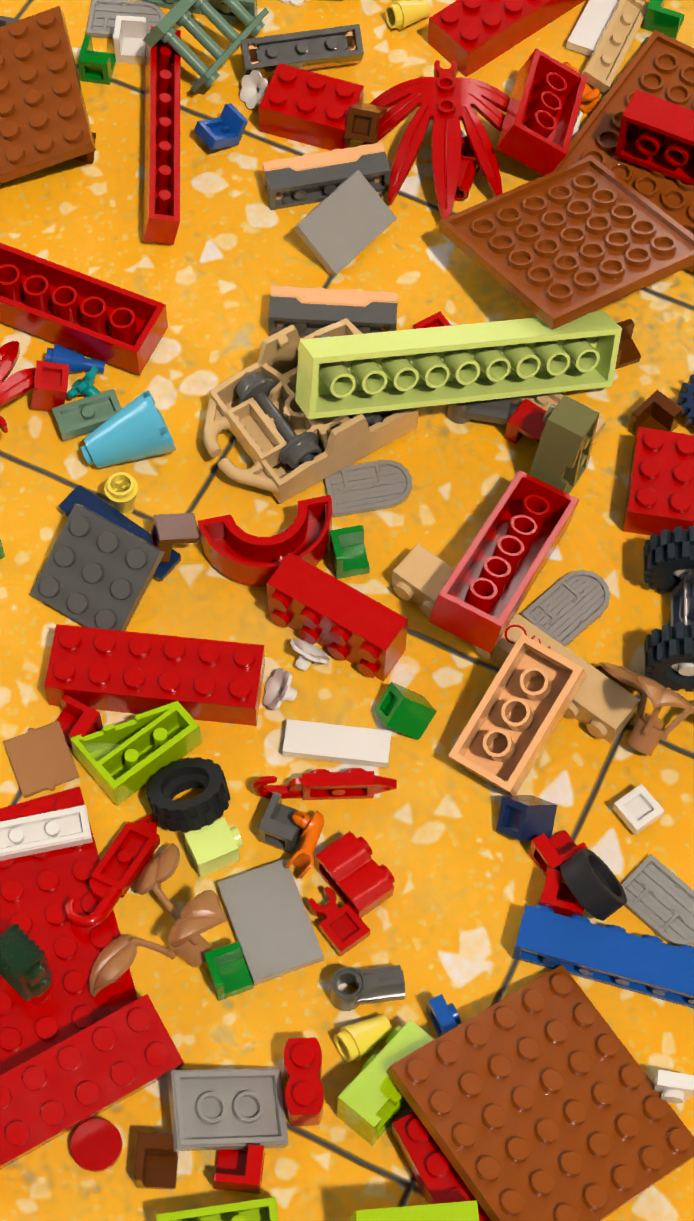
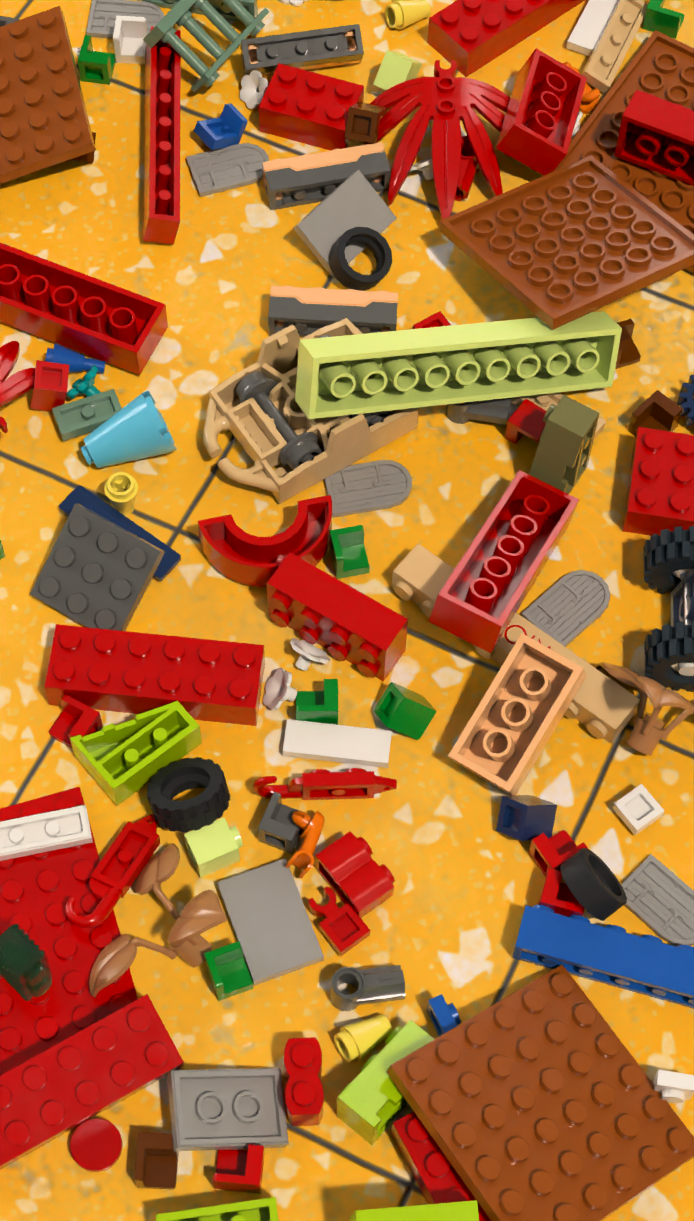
(41, 759): medium nougat piece -> none
(173, 529): panel -> none
(227, 168): none -> light grey window
(319, 705): none -> green panel
(375, 243): none -> black tyre
(395, 70): none -> yellowish green brick
(425, 166): none -> white plant

